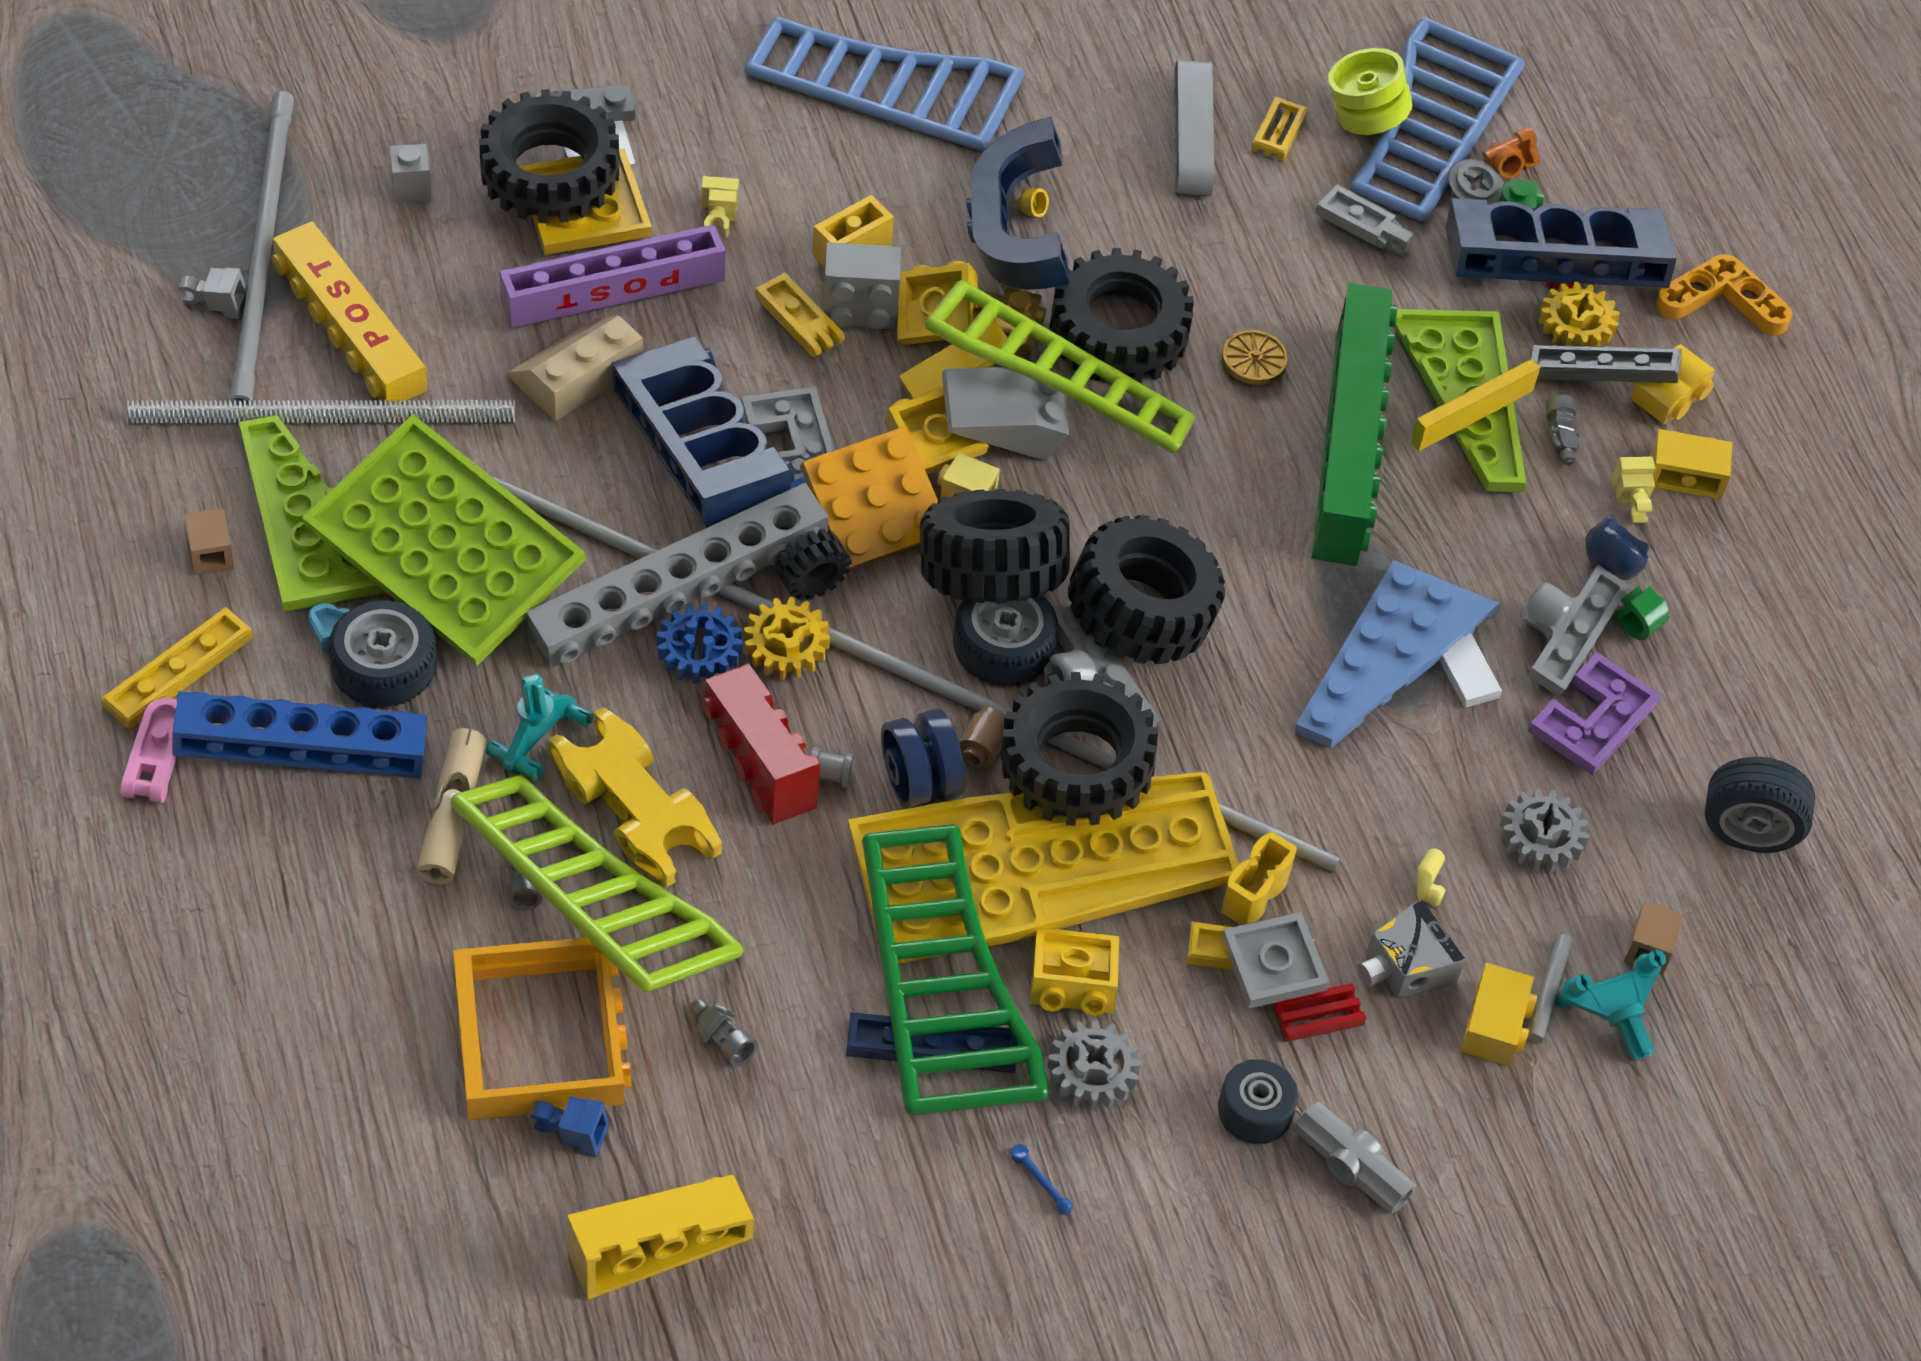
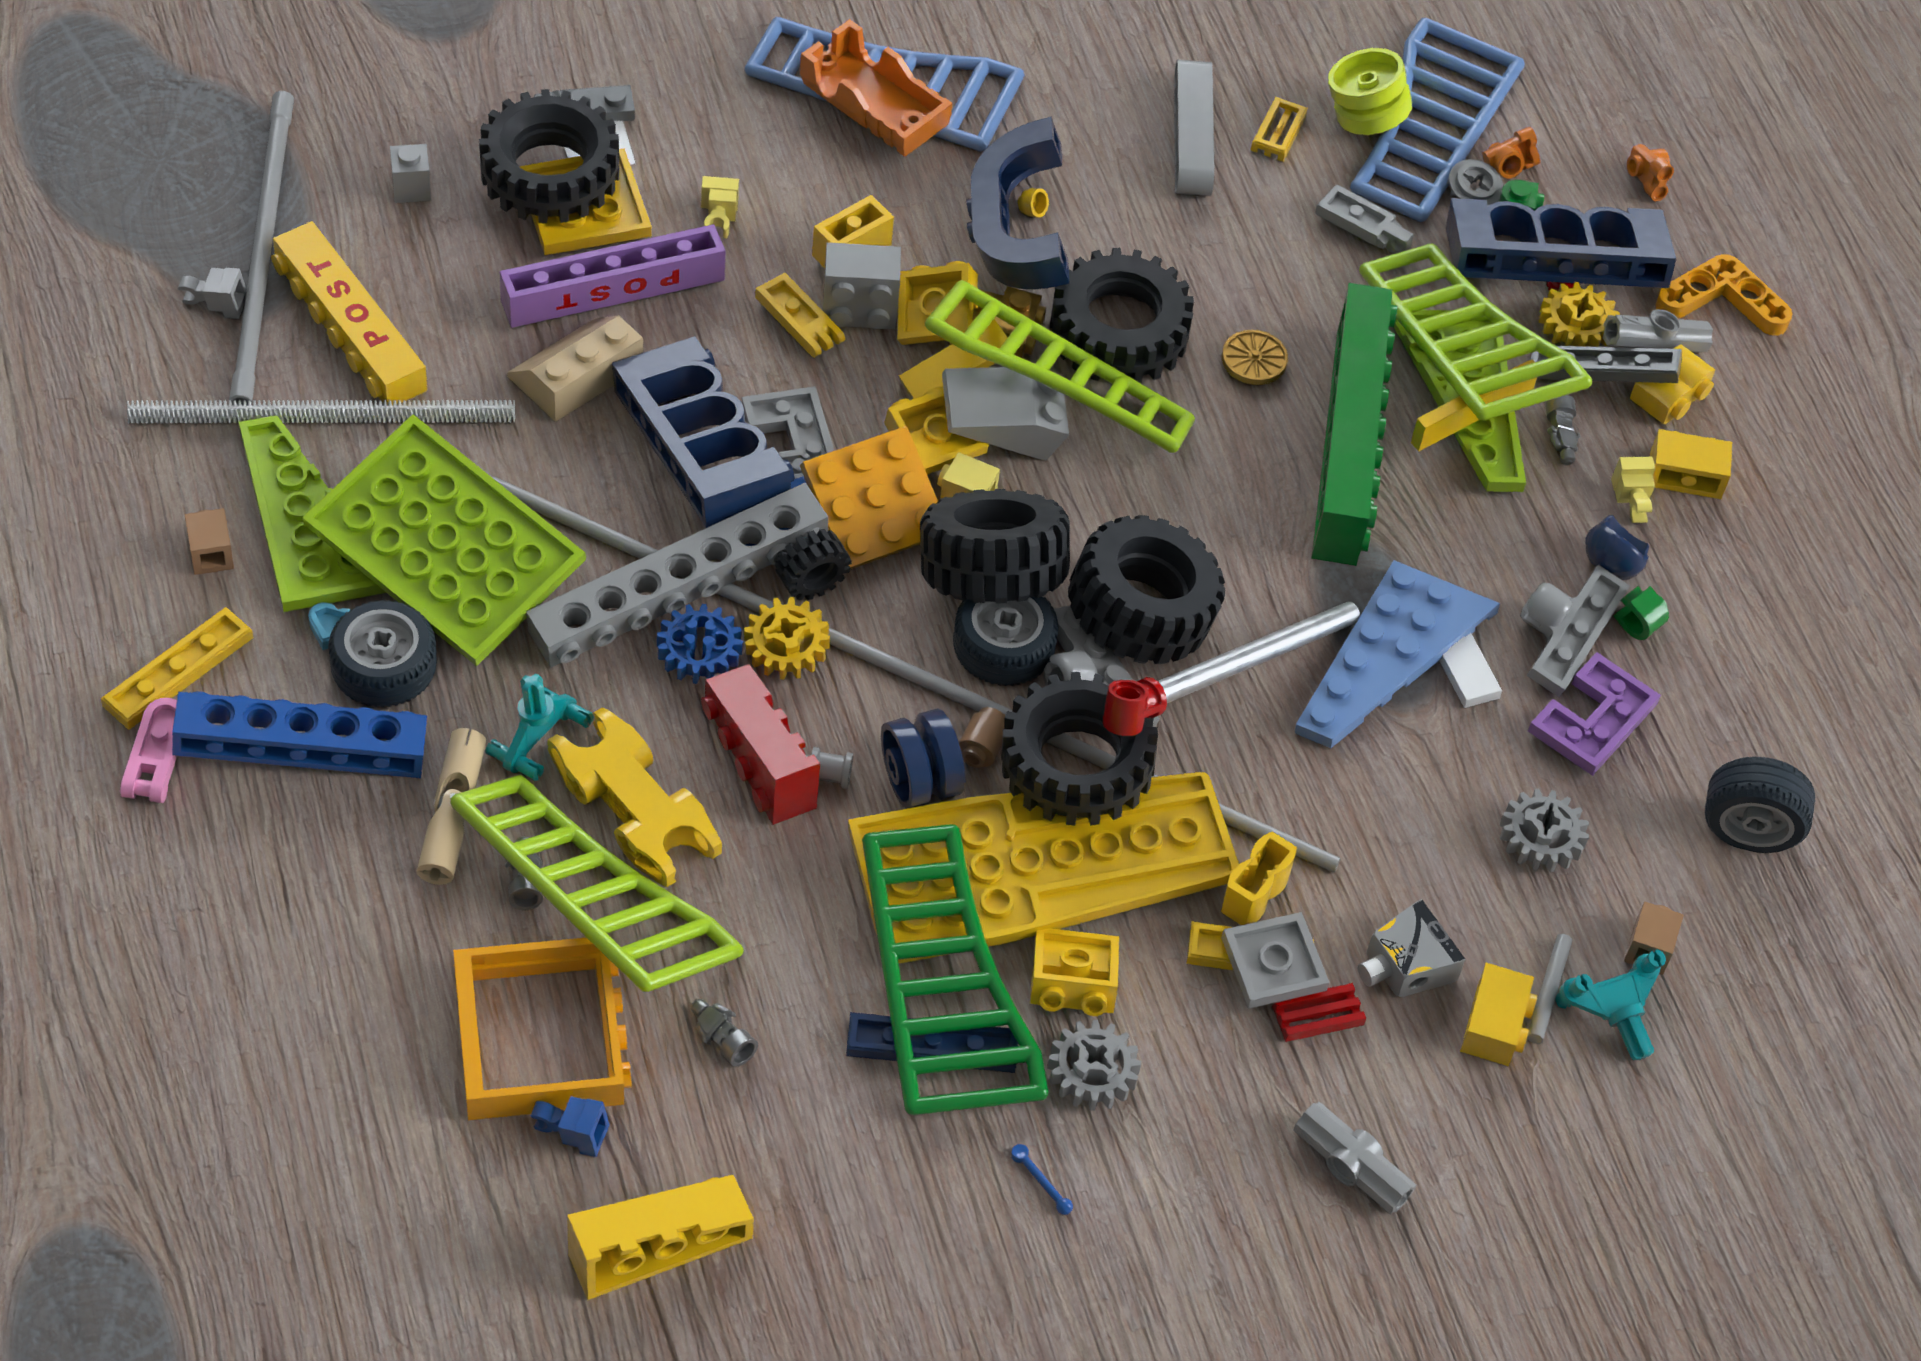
(874, 93): none -> orange piece
(1133, 701): none -> flat silver piece
(1257, 1101): black wheel -> none
(1426, 876): light yellow arm -> none
(1502, 325): none -> lime bar
(1652, 169): none -> orange plate
(1657, 331): none -> light grey piece

